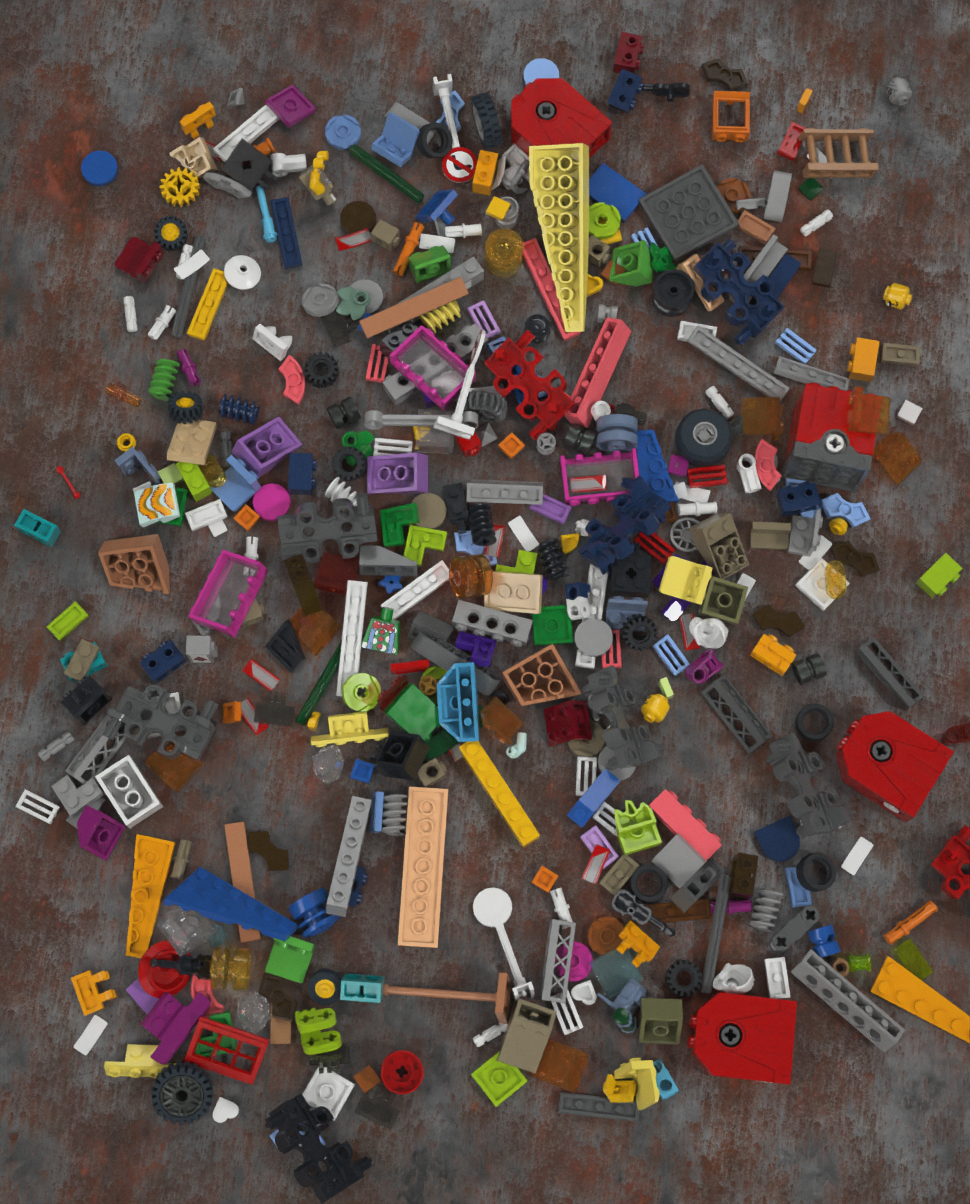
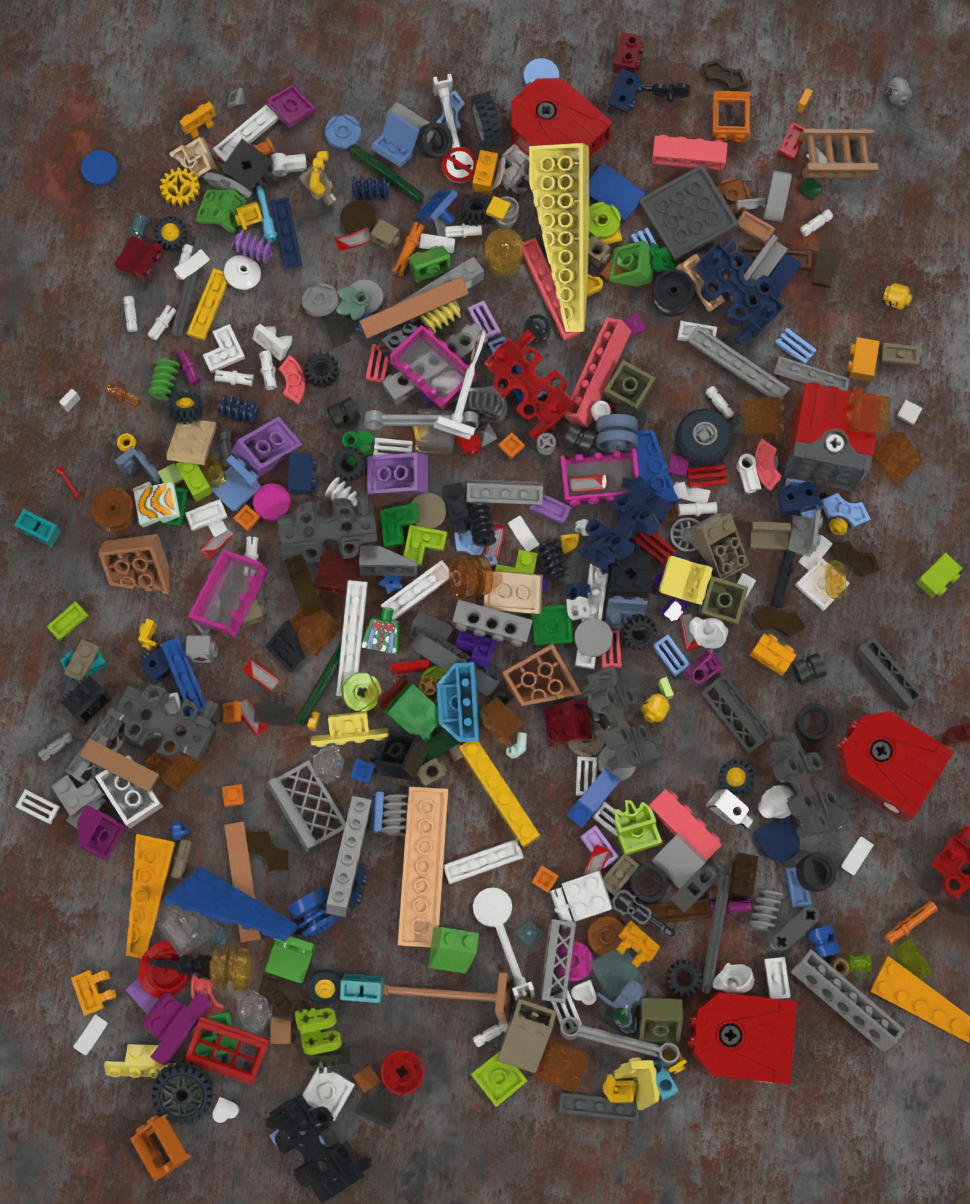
(69, 400): none -> white tile
(103, 510): none -> clear orange wheel
(119, 765): none -> medium nougat tile
(138, 225): none -> clear light blue bush
(146, 632): none -> yellow bracket
(149, 1151): none -> orange window
(177, 830): none -> blue tile
(183, 673): none -> blue tile
(214, 544): none -> sticker
(220, 208): none -> bright green bracket
(229, 350): none -> white plate
(233, 795): none -> orange plate
(234, 377): none -> white pin
(248, 215): none -> yellow bracket
(252, 247): none -> medium lavender piece
(268, 370): none -> white pin
(290, 809): none -> light grey fence
(371, 188): none -> dark blue piece
(452, 949): none -> bright green slope
(475, 202): none -> black tyre
(483, 861): none -> white tile
(529, 932): none -> clear light blue slope
(587, 896): none -> white plate
(611, 313): light grey wheel -> none
(619, 1041): none -> light grey piece
(629, 386): none -> olive brick
(635, 324): none -> magenta tile
(669, 1054): none -> yellow bracket
(689, 152): none -> coral brick
(723, 804): none -> white torso
(736, 777): none -> black wheel
(774, 802): none -> white hair
(785, 571): none -> black pin

